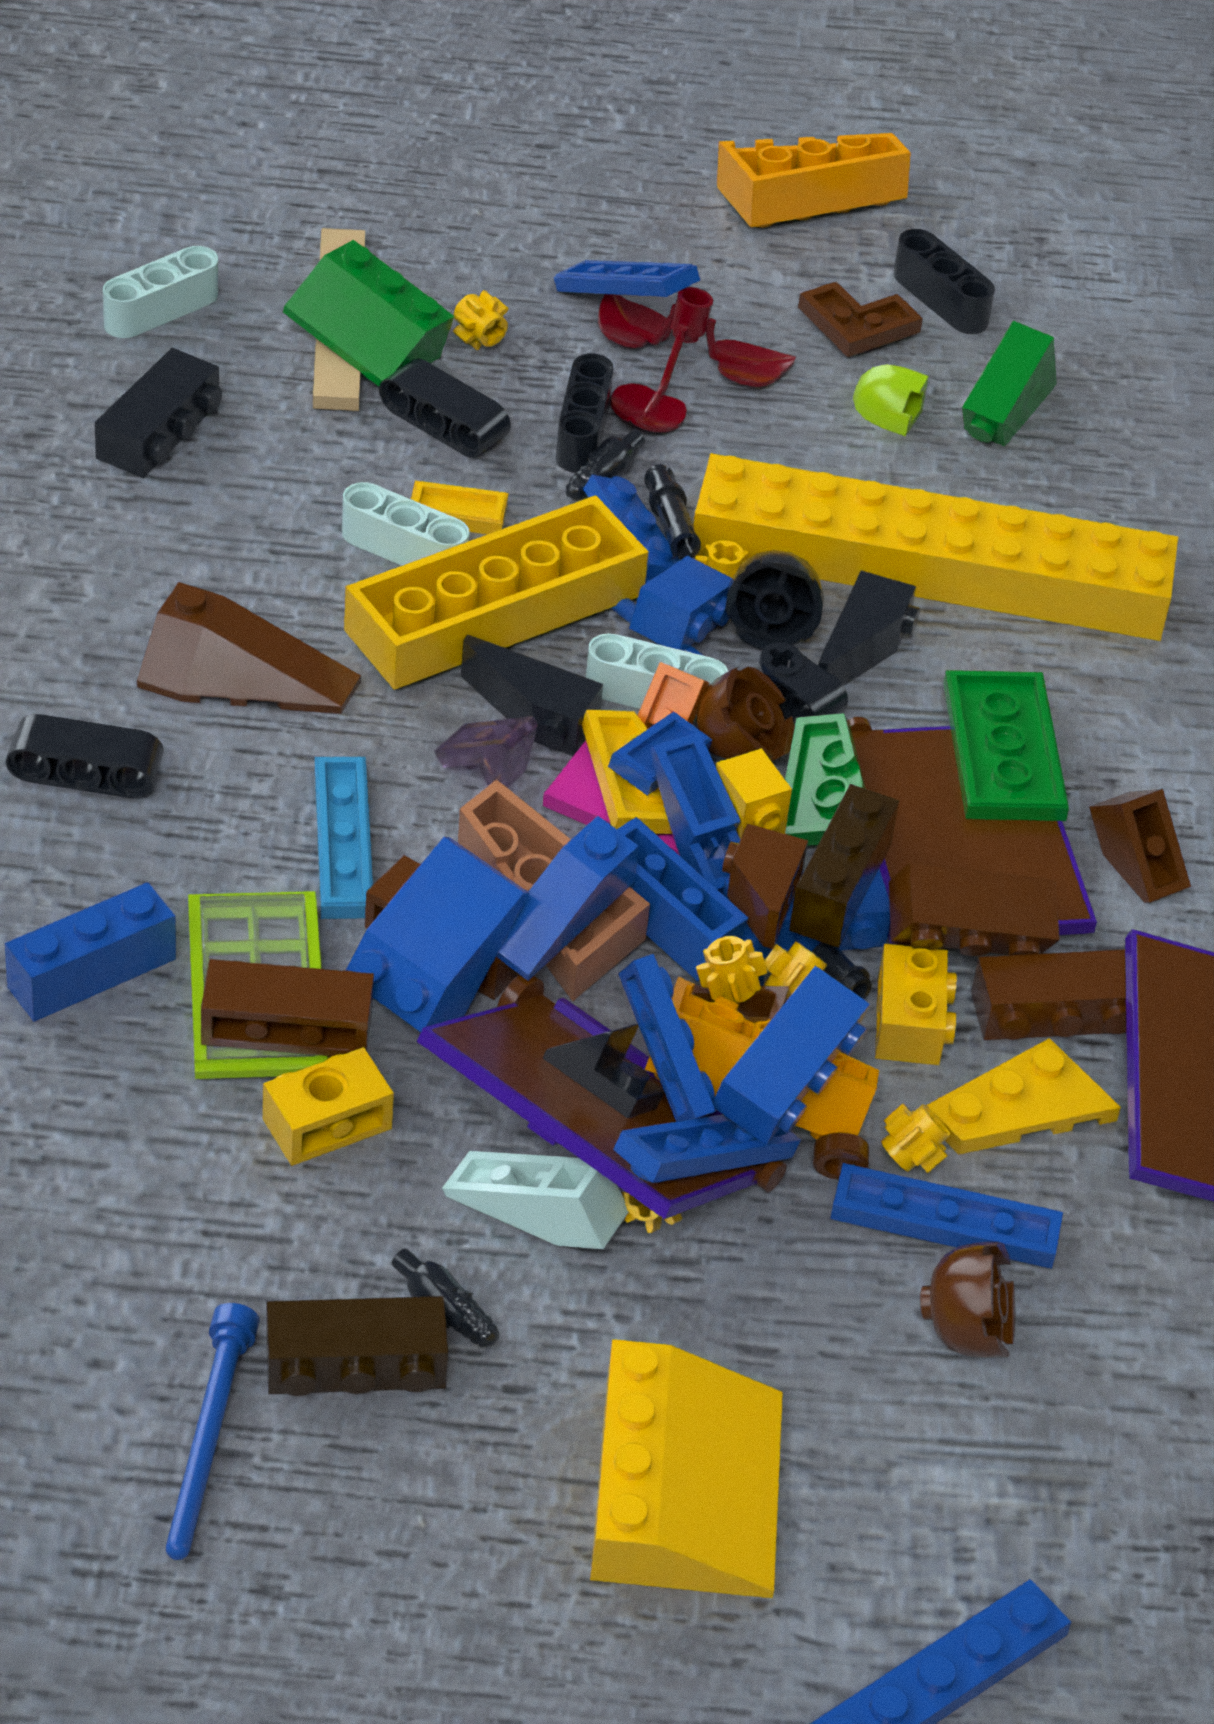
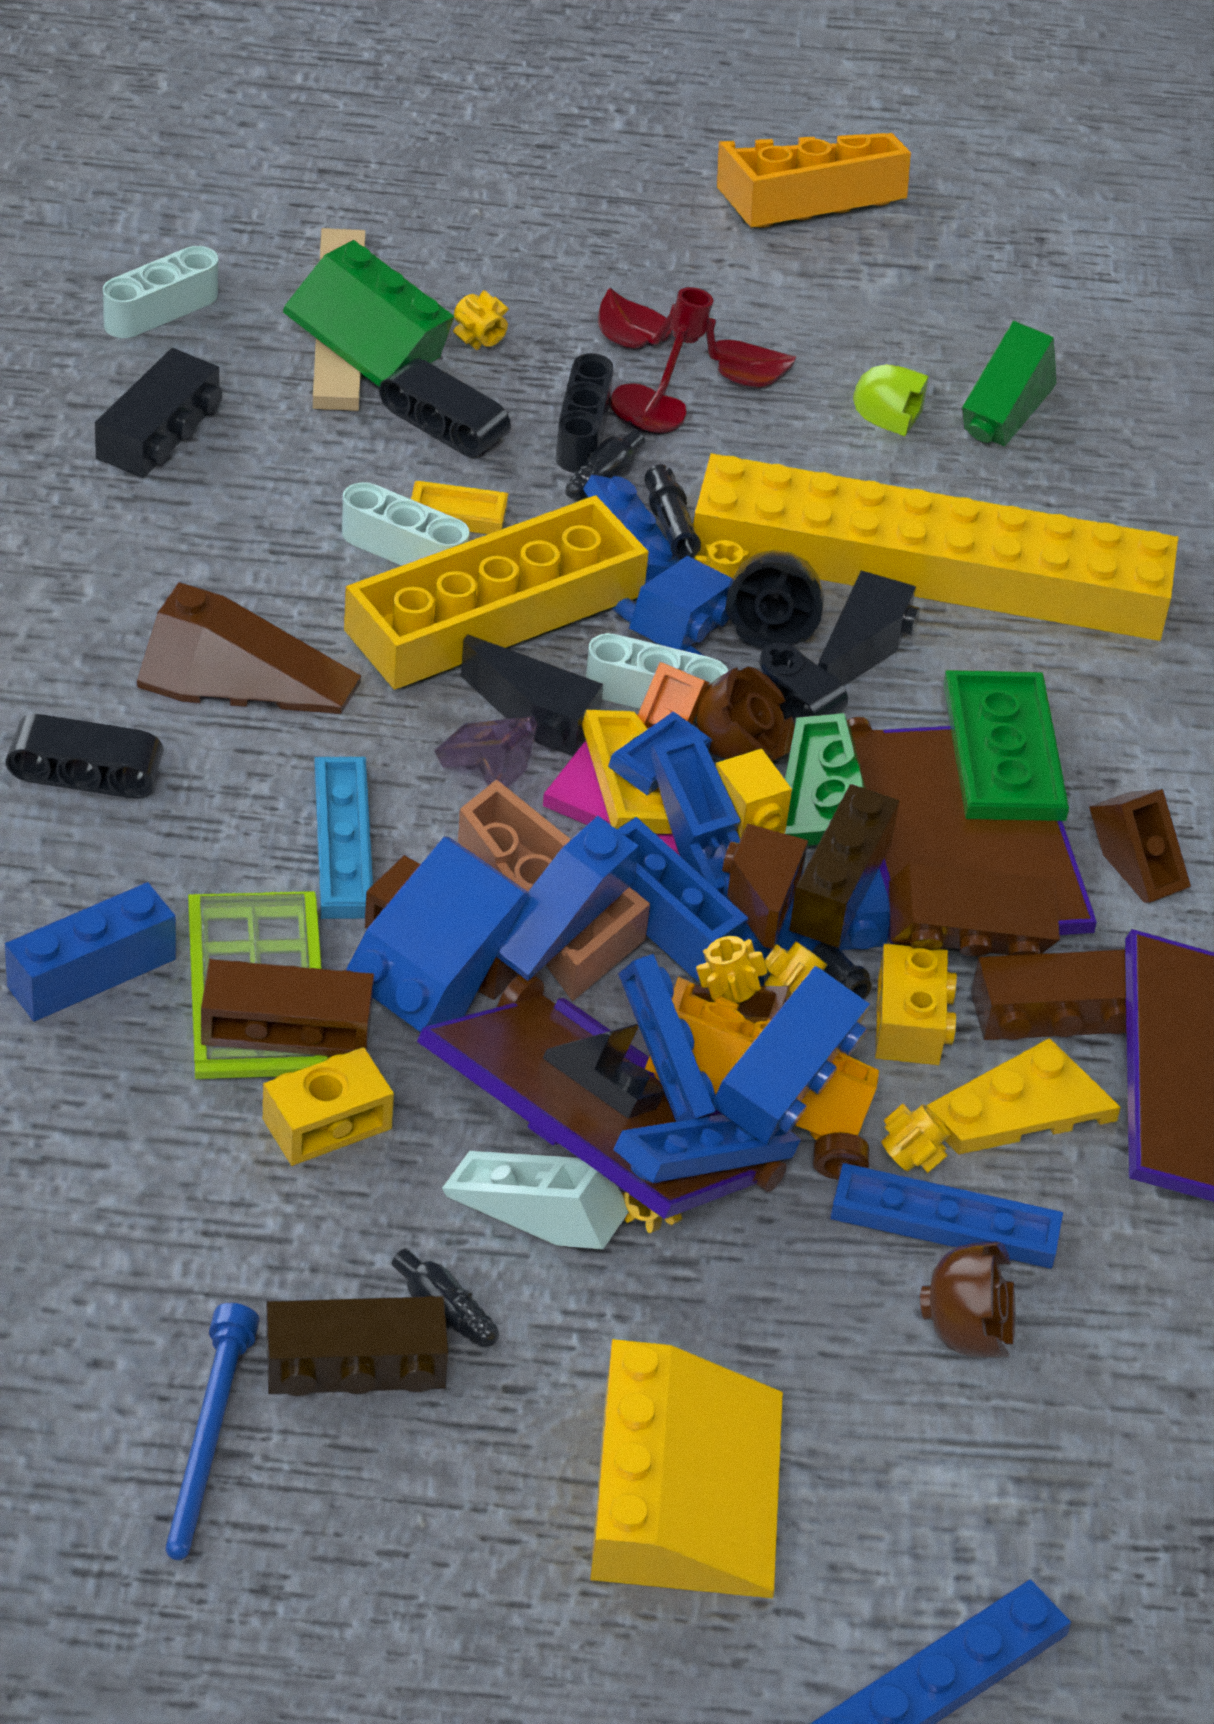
(626, 278): blue tile -> none
(855, 326): reddish brown plate -> none
(943, 281): black beam -> none

